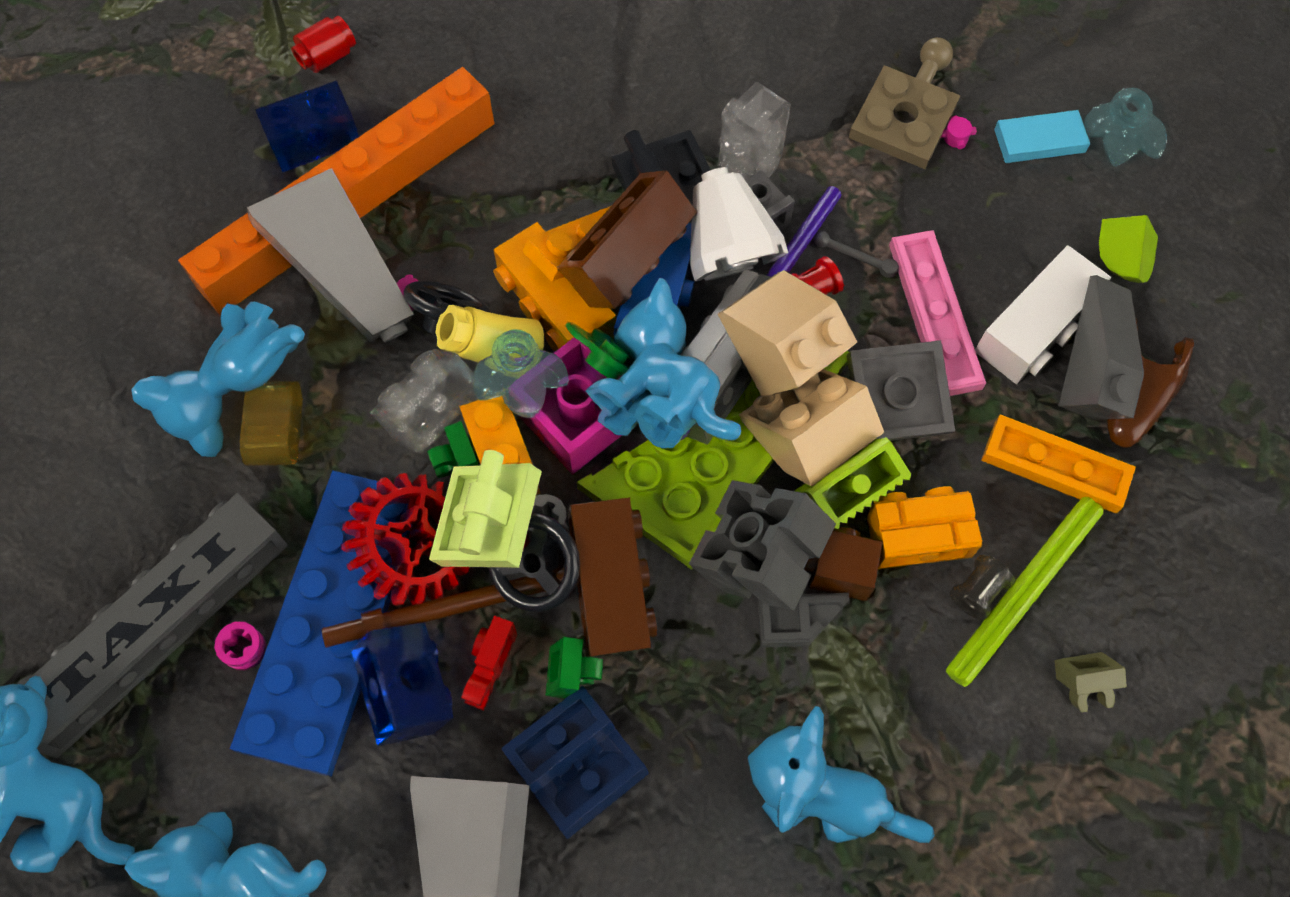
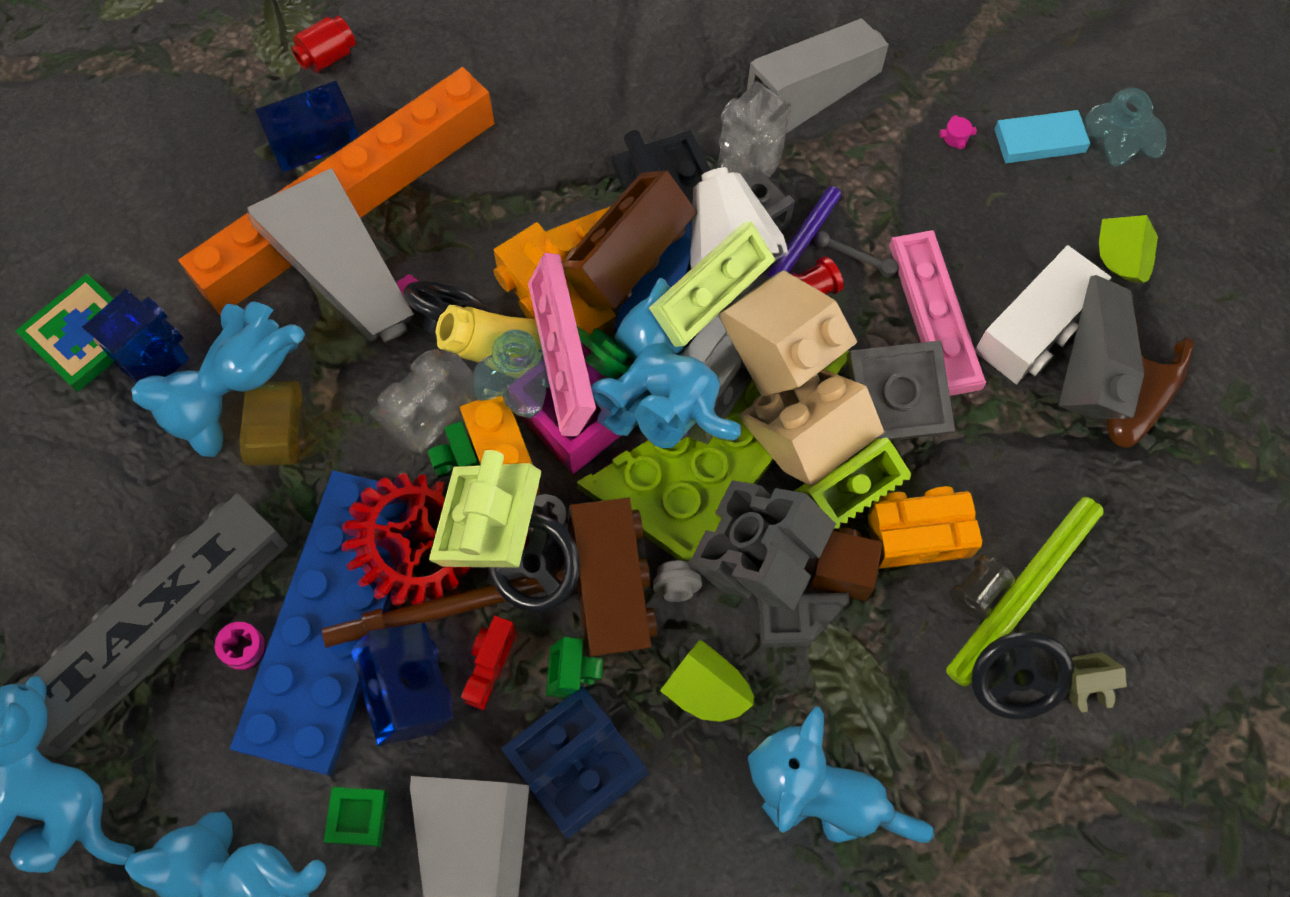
(59, 335): none -> tile
(137, 337): none -> clear blue brick
(356, 817): none -> green tile
(561, 346): none -> bright pink tile
(676, 581): none -> light grey plate
(708, 686): none -> lime brick
(712, 284): none -> yellowish green tile
(821, 68): none -> light grey slope
(901, 92): dark tan plate -> none
(1020, 671): none -> black piece
(1058, 463): light orange plate -> none

